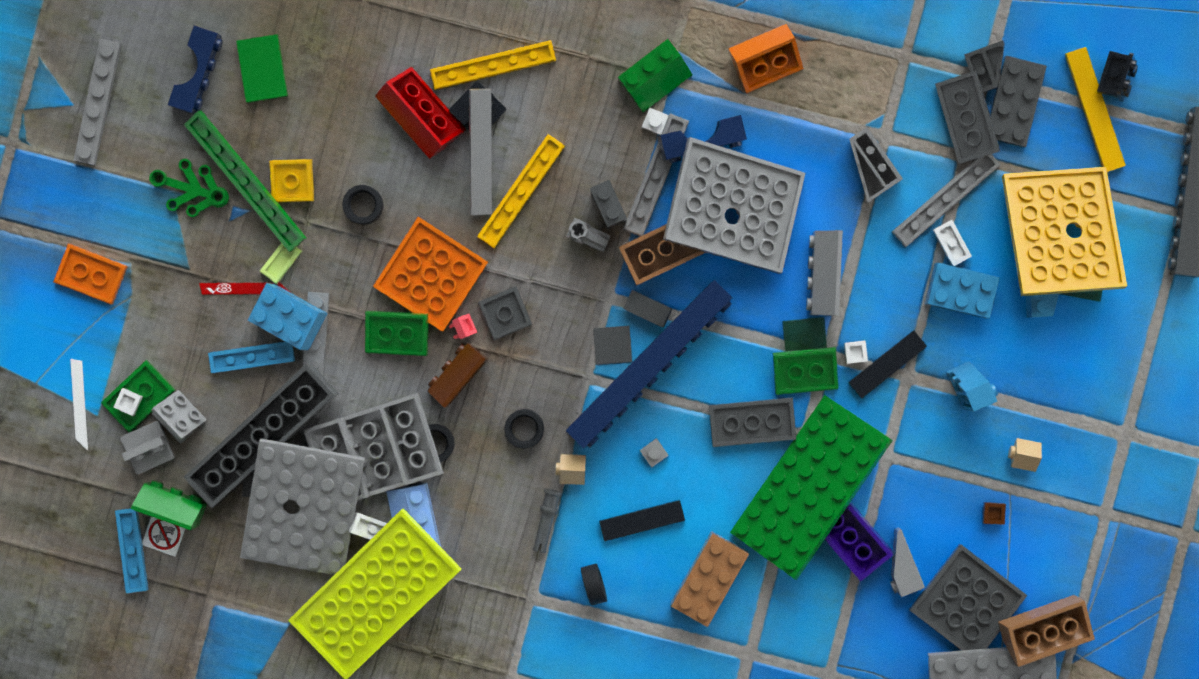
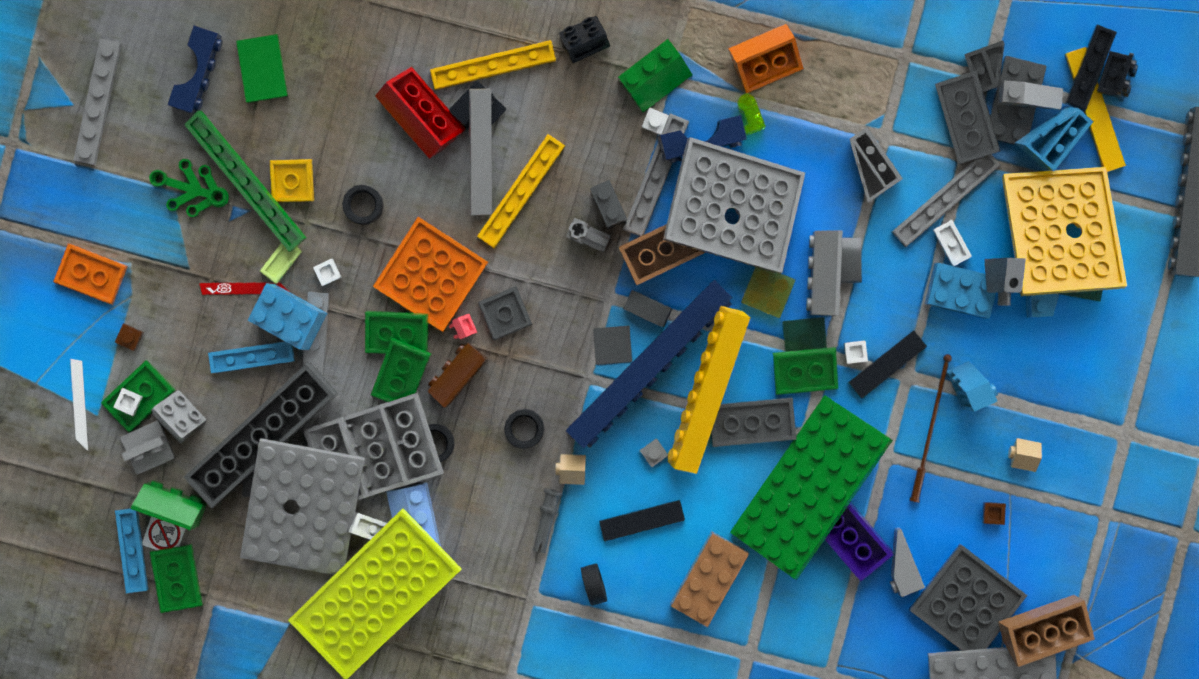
(129, 337): none -> reddish brown plate
(176, 578): none -> green tile
(327, 272): none -> white plate
(400, 371): none -> green tile
(584, 39): none -> black bracket
(708, 389): none -> yellow brick
(749, 107): none -> clear neon green leg
(768, 291): none -> clear yellow plate
(851, 261): none -> dark grey slope
(921, 470): none -> reddish brown piece
(1004, 277): none -> dark grey torso
(1029, 95): none -> light grey slope
(1055, 137): none -> dark azure wedge
(1090, 67): none -> black tile

